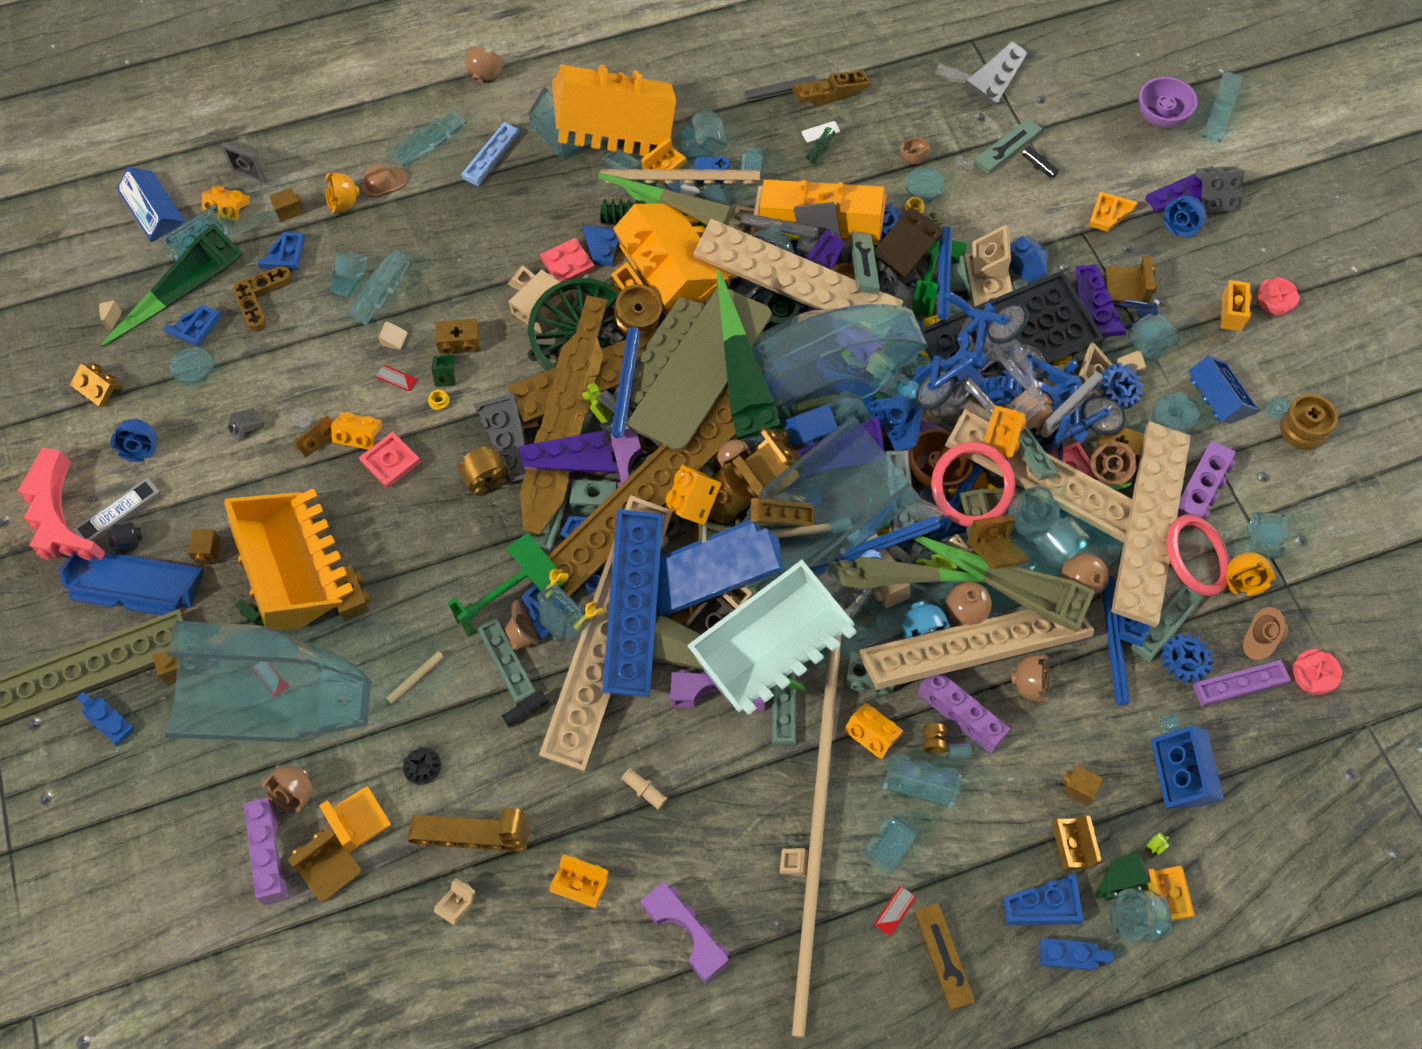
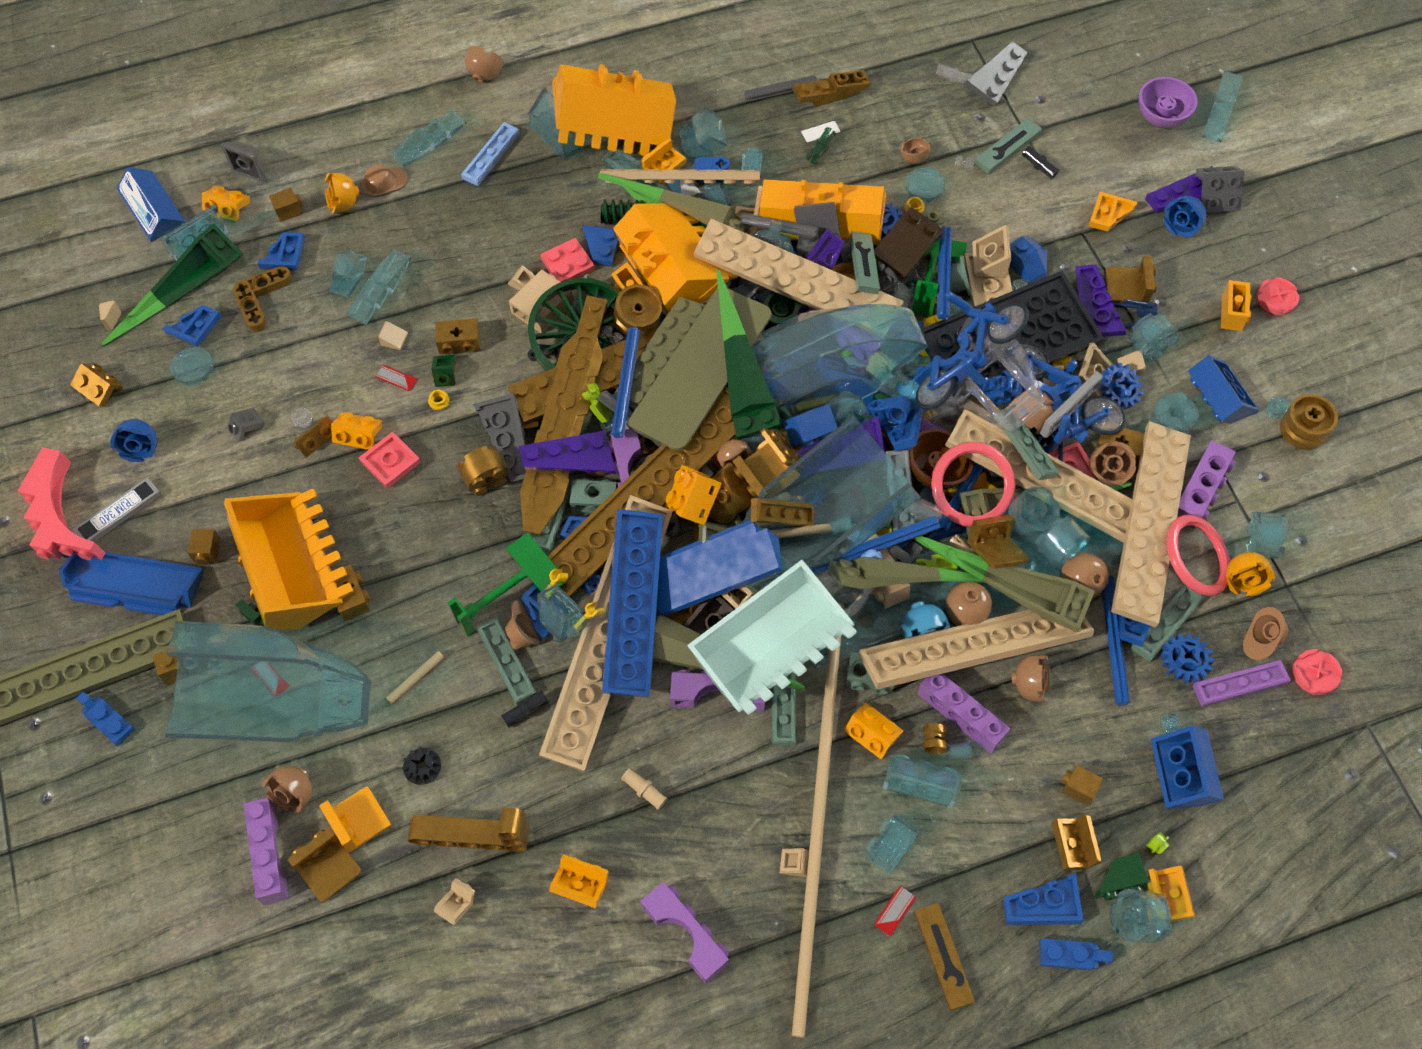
(124, 536): black head -> none
(1004, 430): light orange bracket -> none

